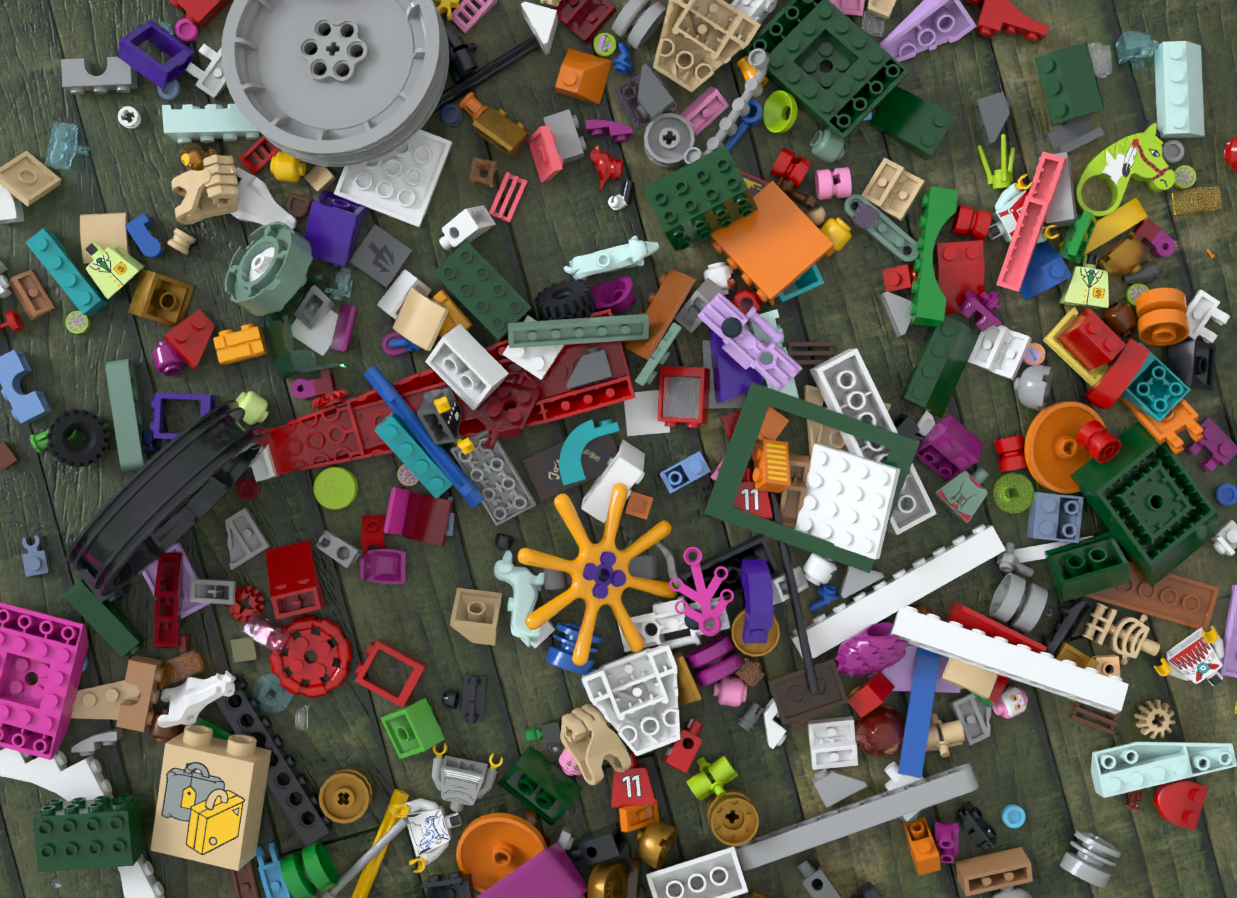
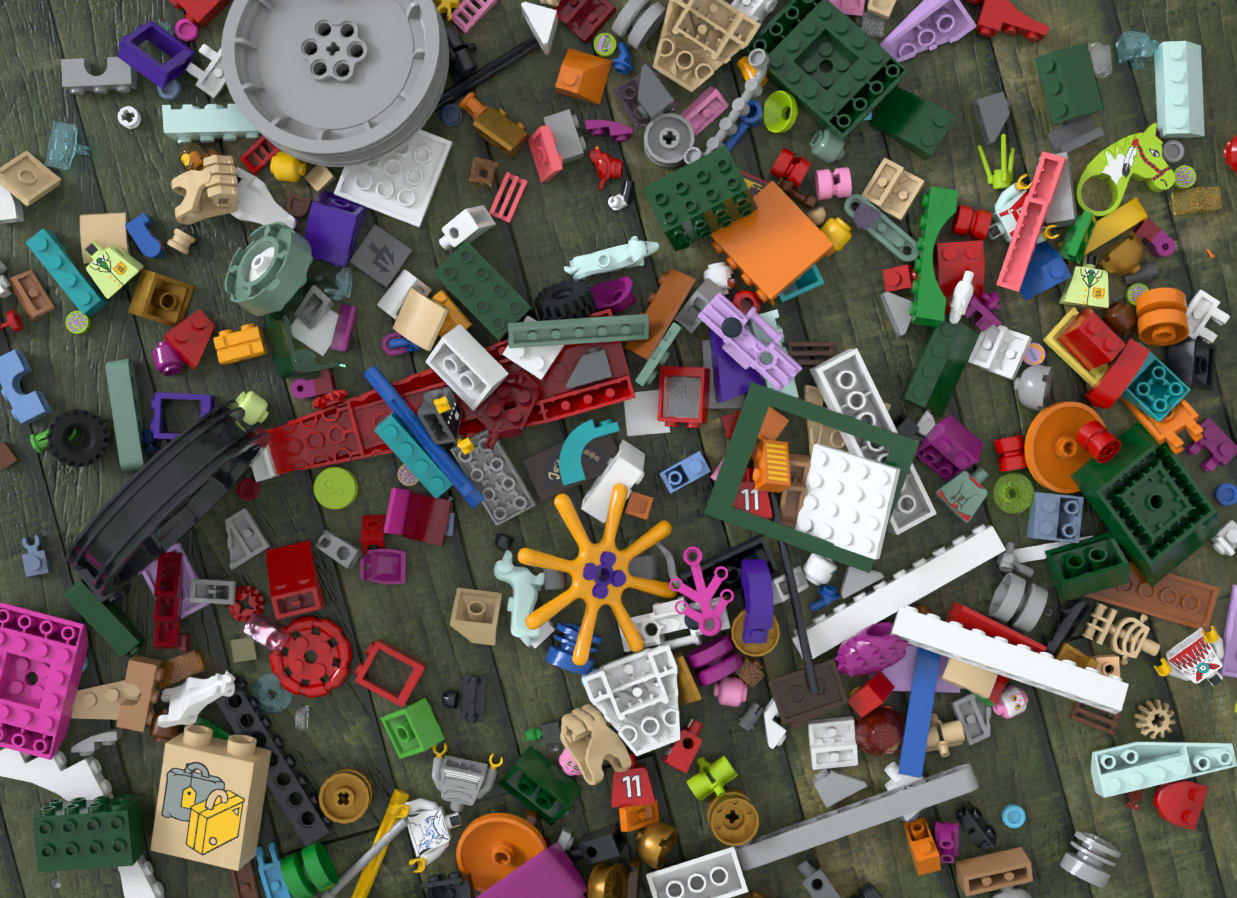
(961, 297): none -> white piece

